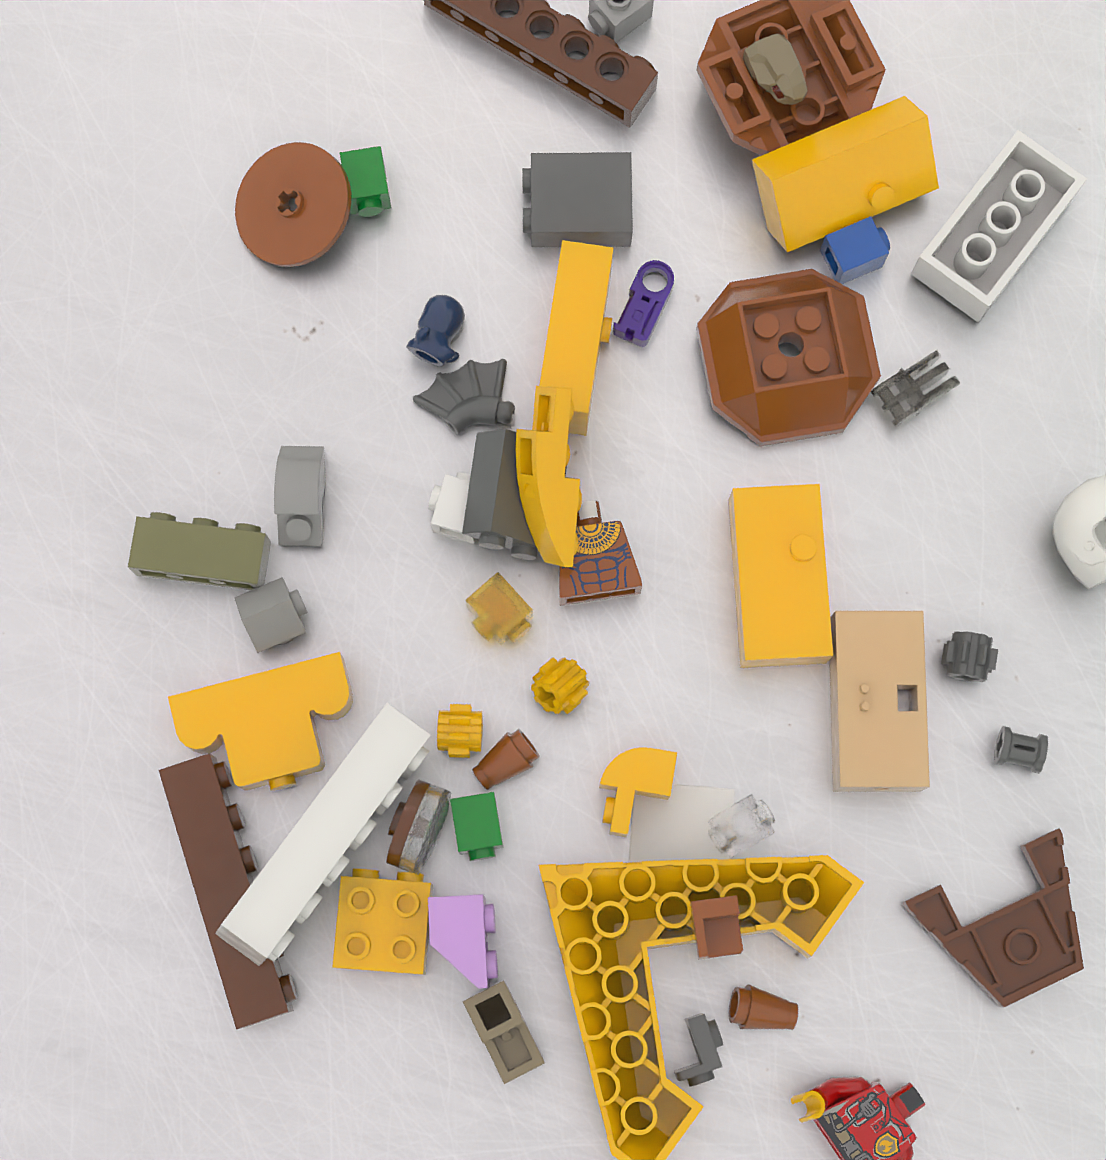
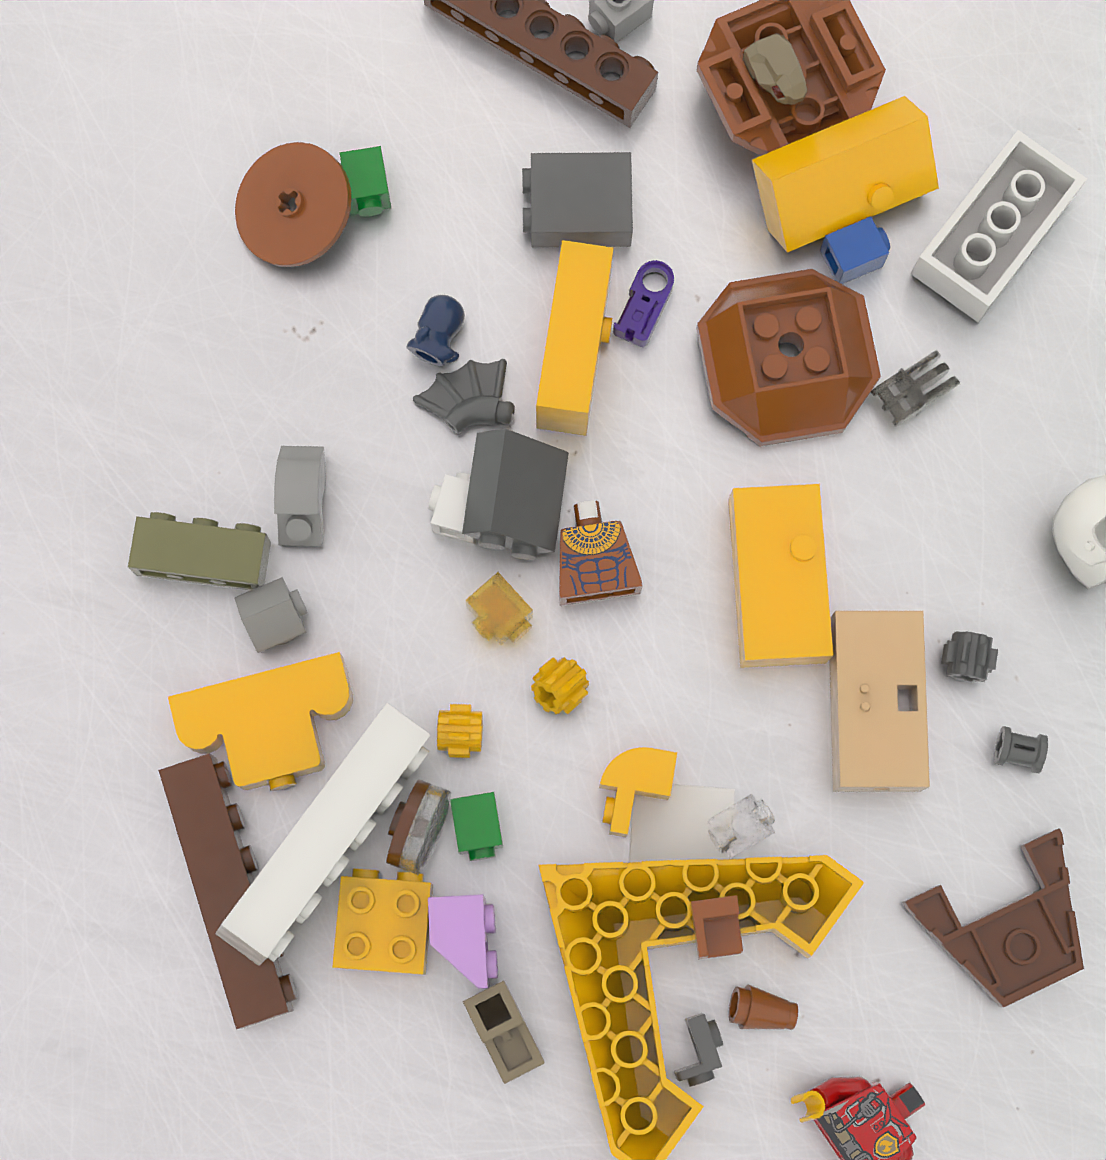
(506, 759): dark orange cone -> none
(545, 493): yellow slope -> none

